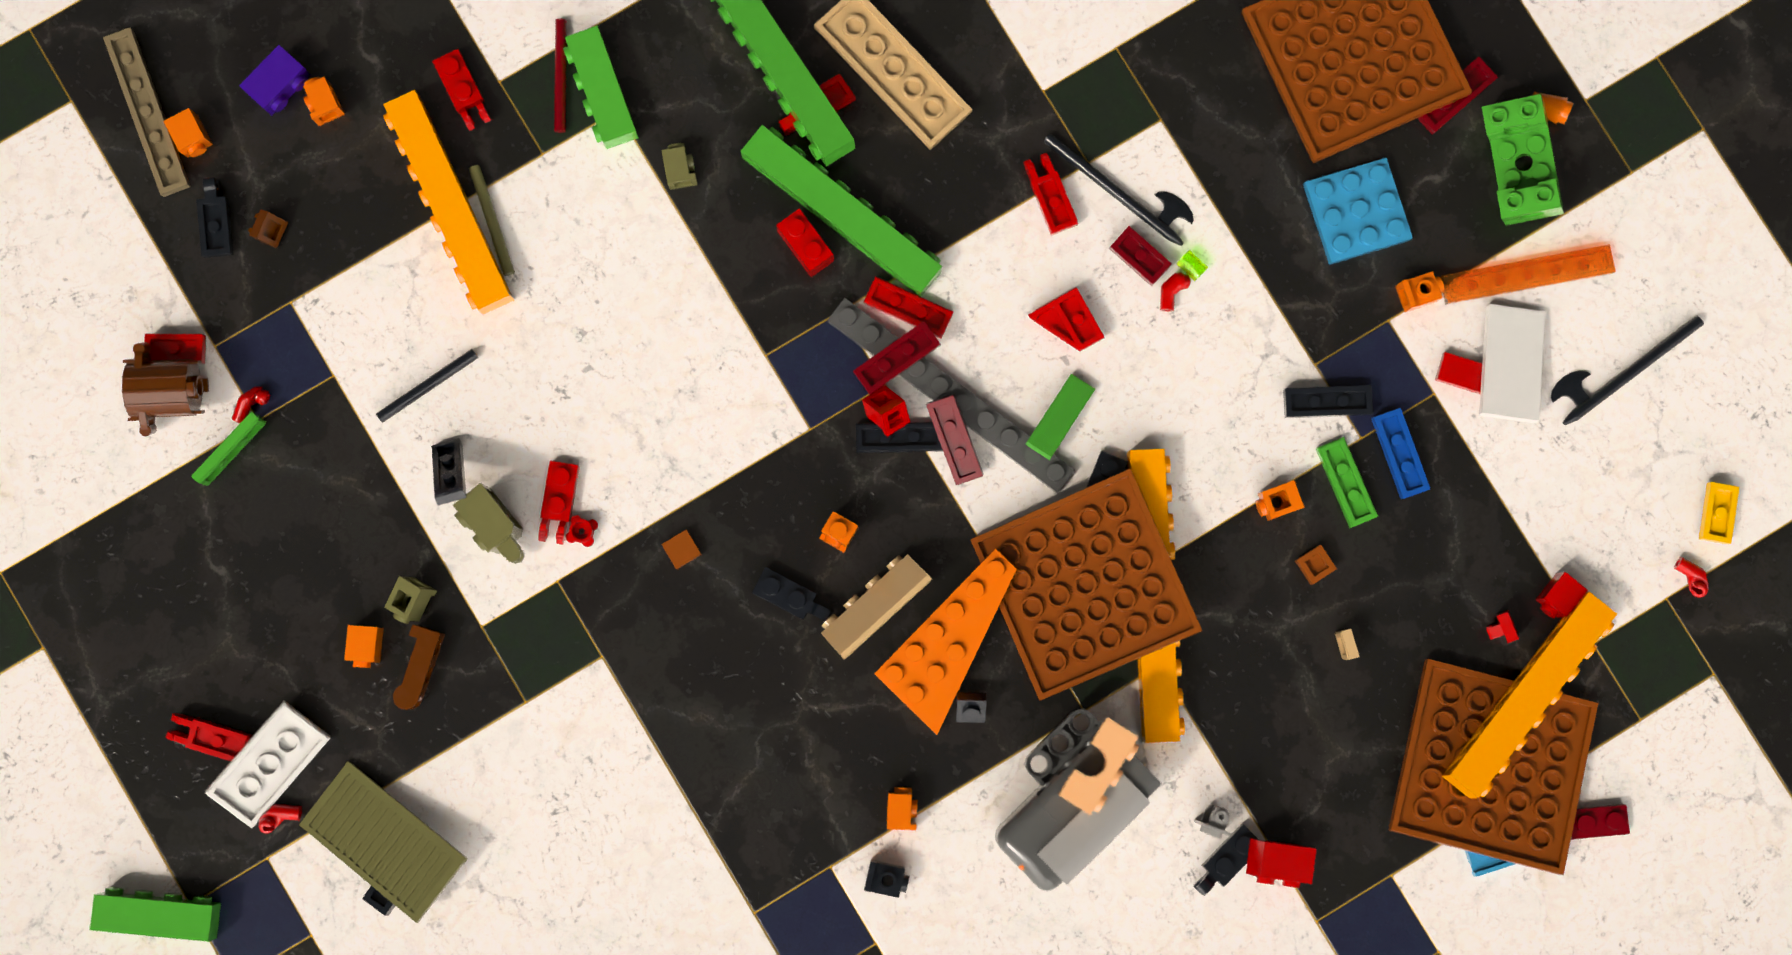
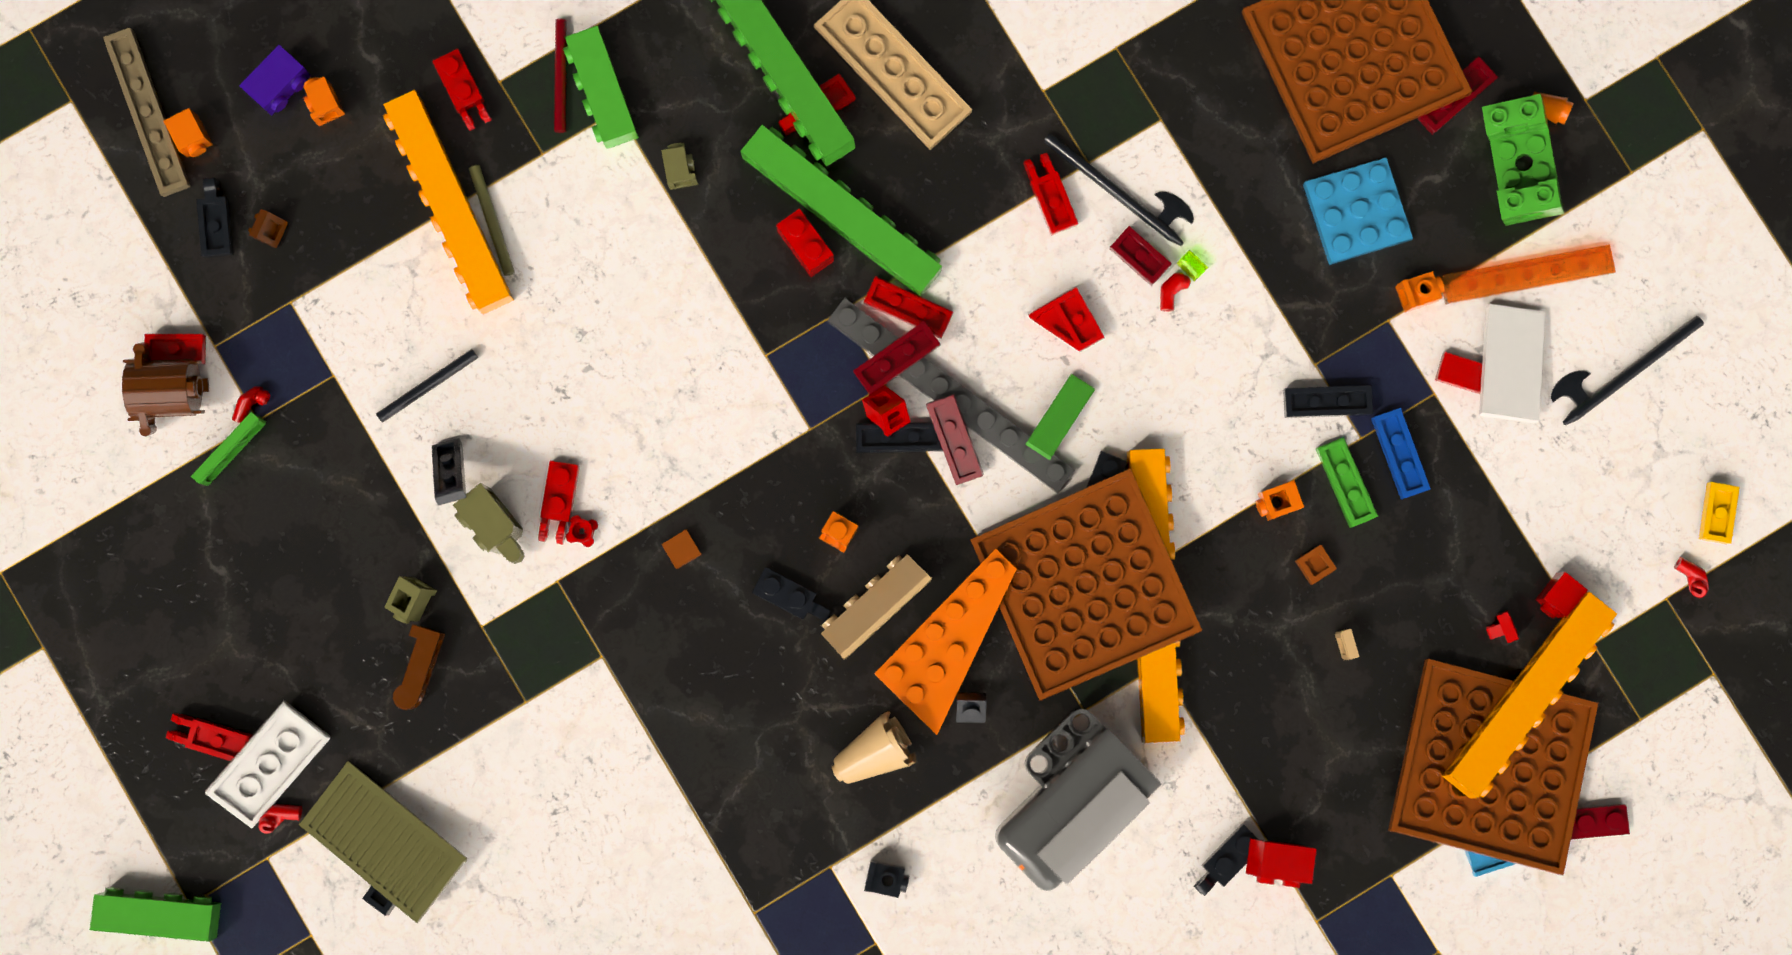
(363, 645): orange brick -> none
(875, 751): none -> tan cone
(901, 809): orange brick -> none
(1116, 746): light nougat arch -> none
(1214, 821): light grey hinge -> none

